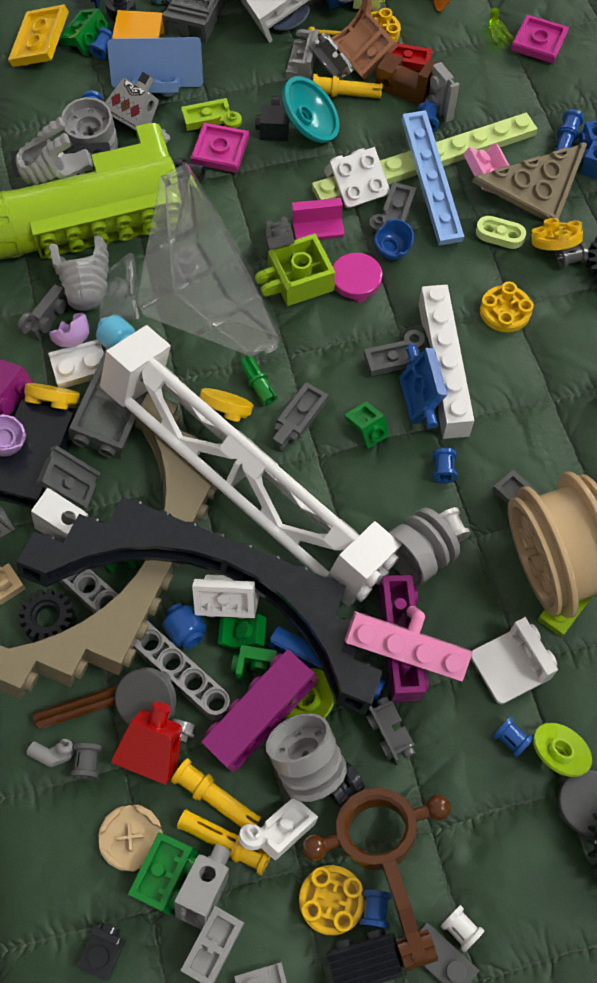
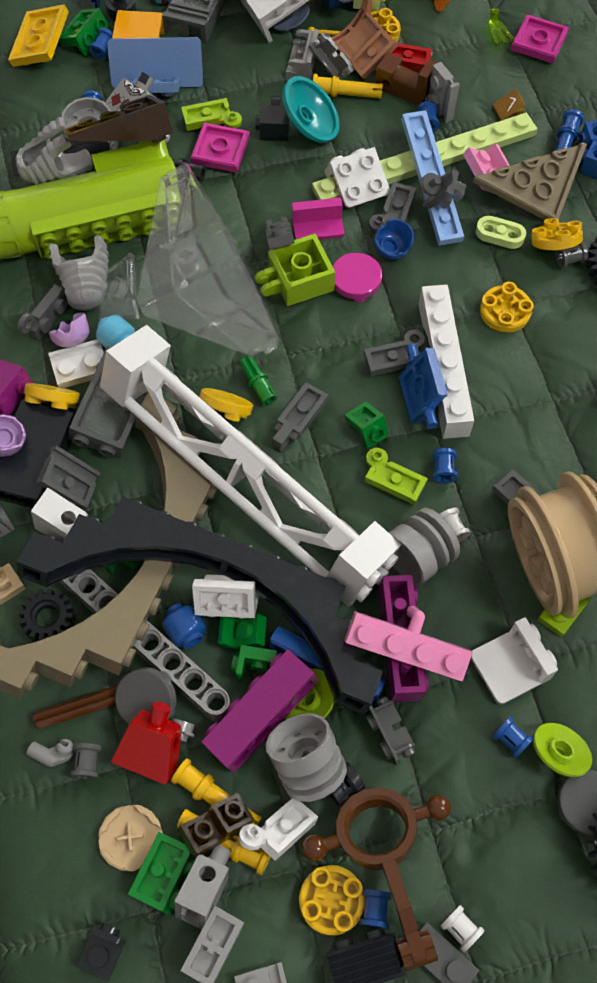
(137, 121): none -> dark brown wedge
(216, 825): none -> dark brown slope
(393, 477): none -> lime hinge
(442, 189): none -> dark grey hips
(509, 105): none -> pearl gold slope

